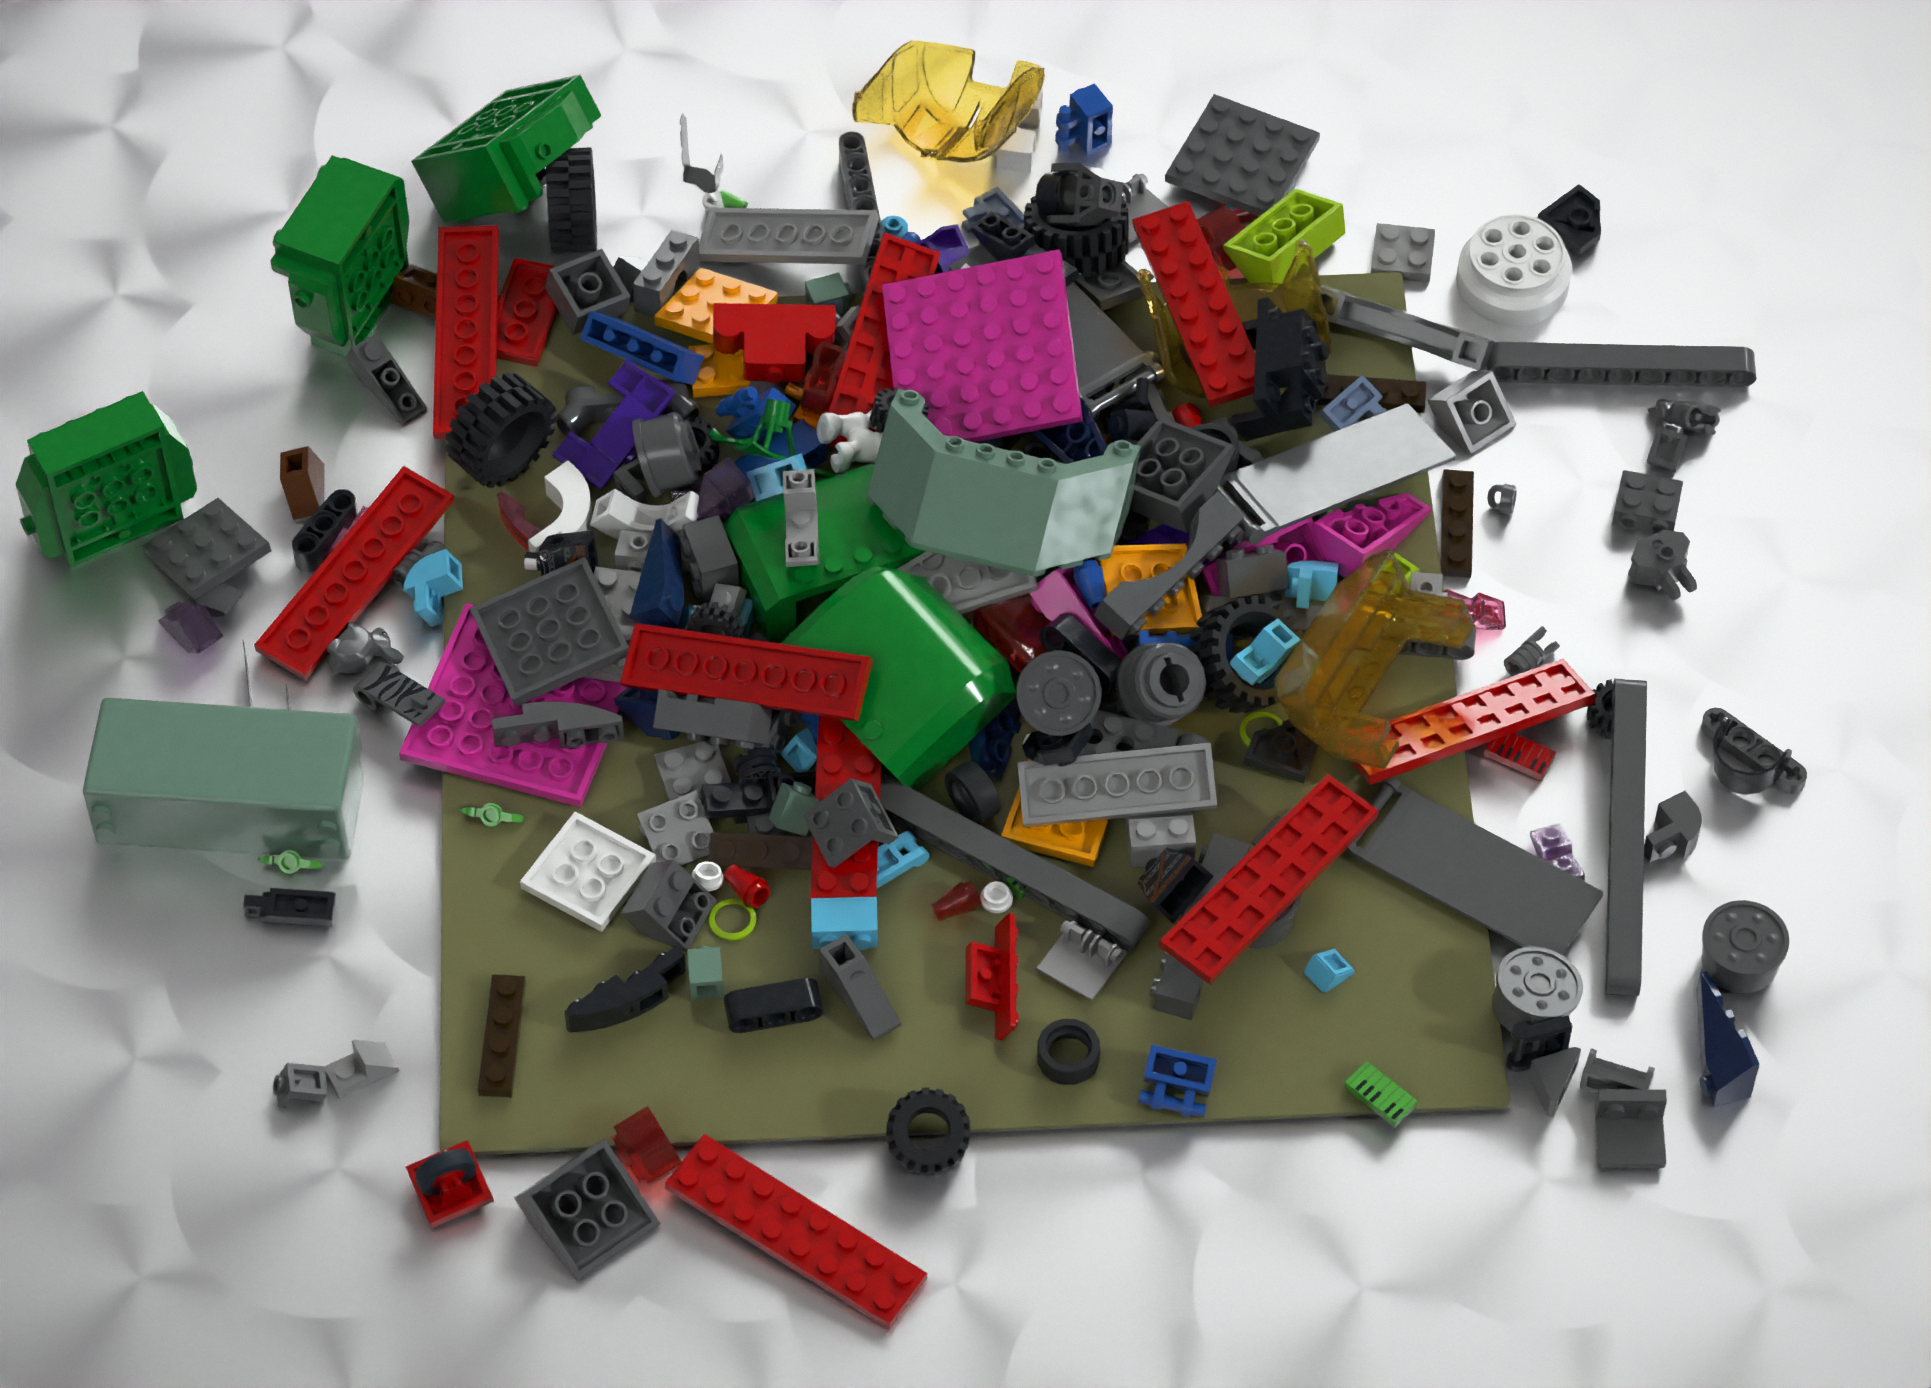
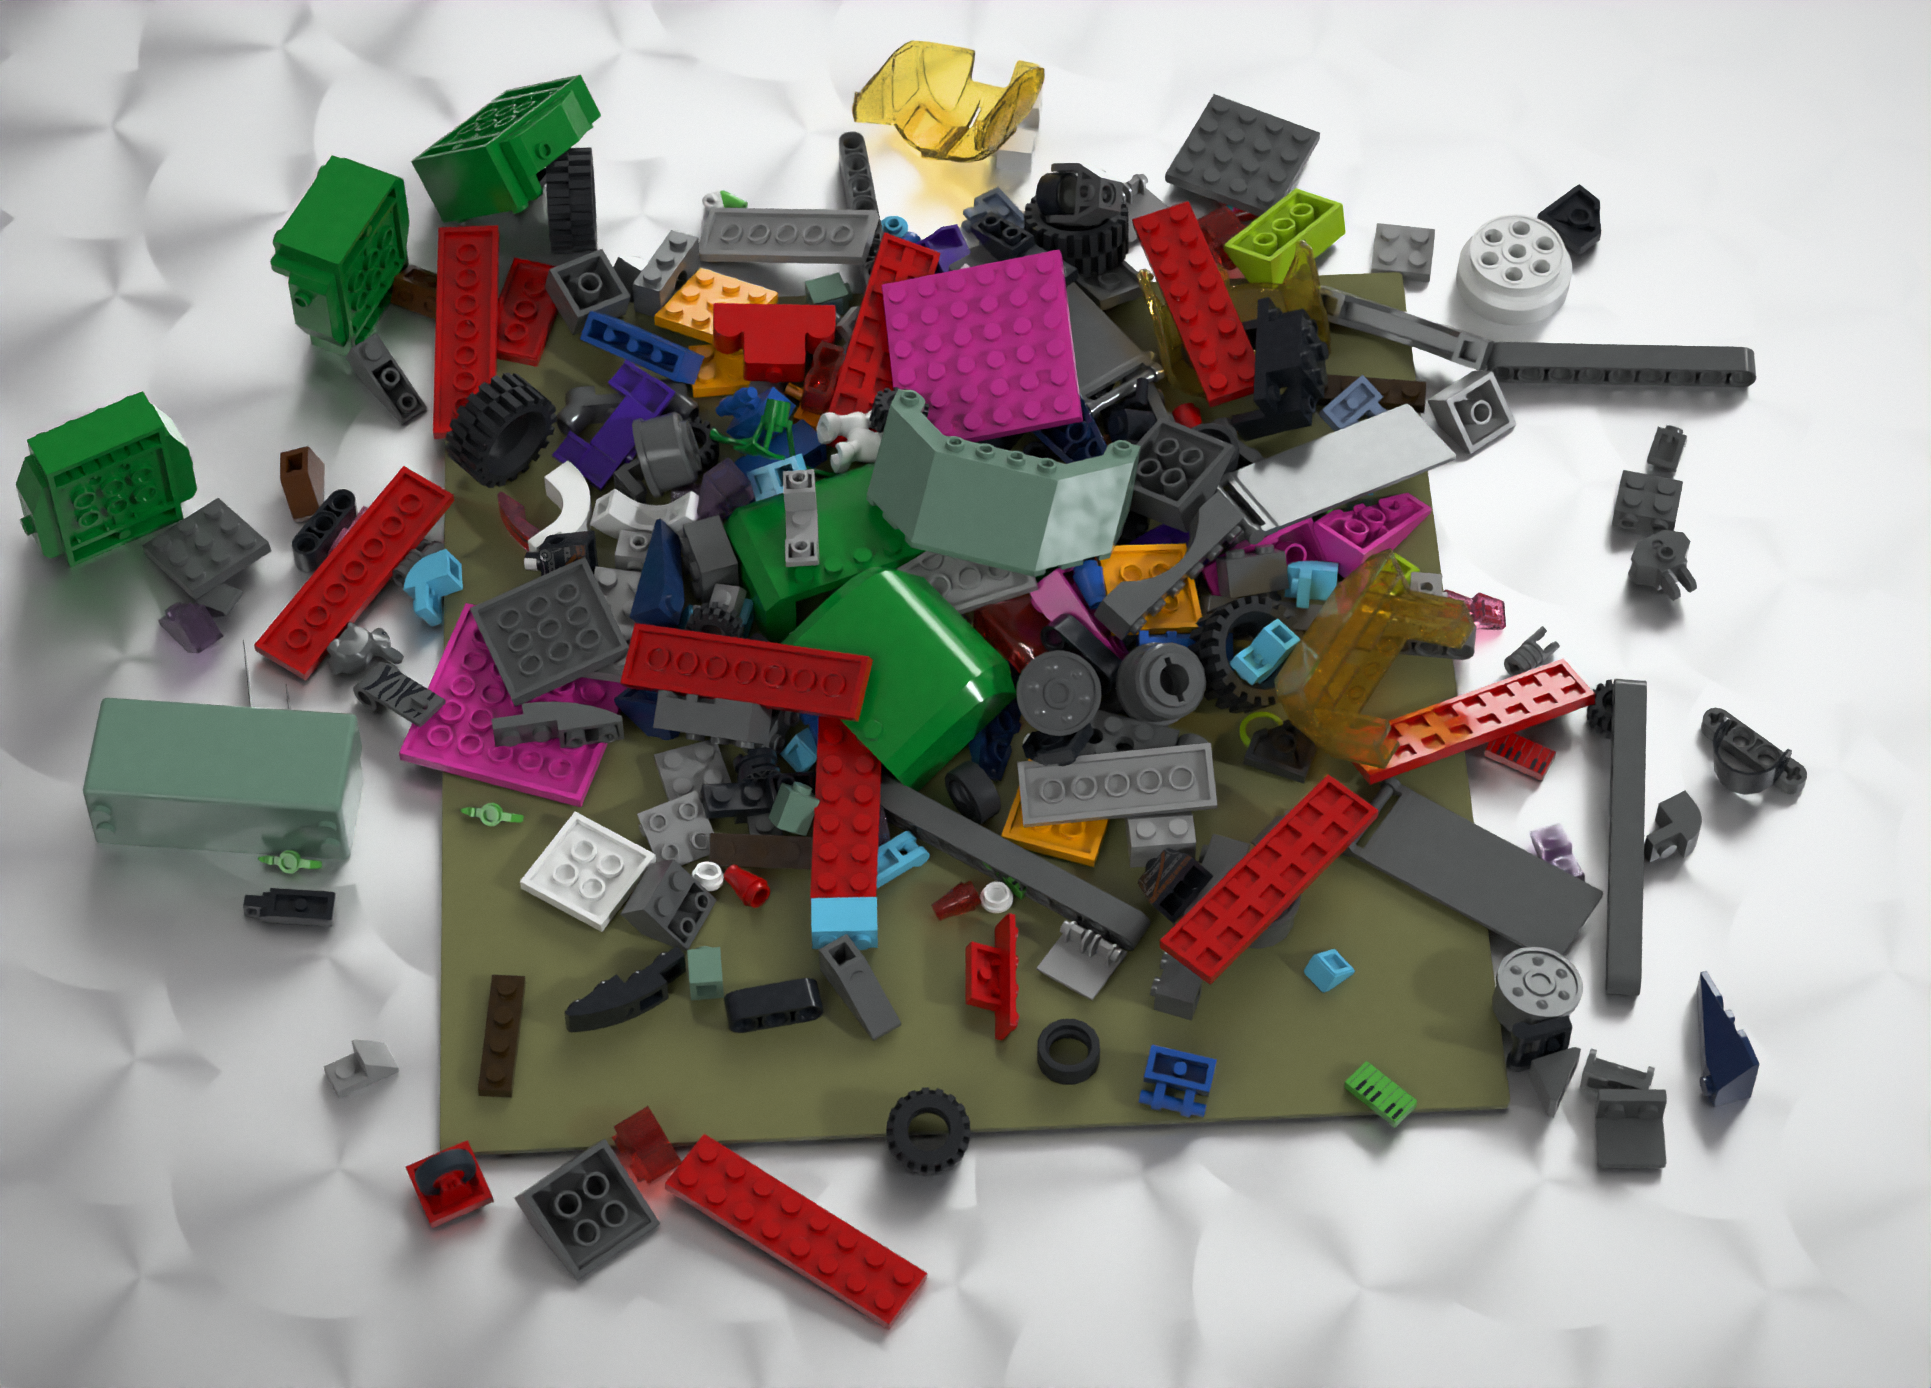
(301, 1083): dark grey bracket -> none
(701, 177): dark grey piece -> none
(732, 936): lime piece -> none
(849, 821): dark grey bracket -> none
(1085, 121): blue brick -> none
(1457, 523): dark brown plate -> none
(1507, 498): dark grey tile -> none
(1687, 415): dark grey animal -> none
(1744, 945): dark grey wheel -> none

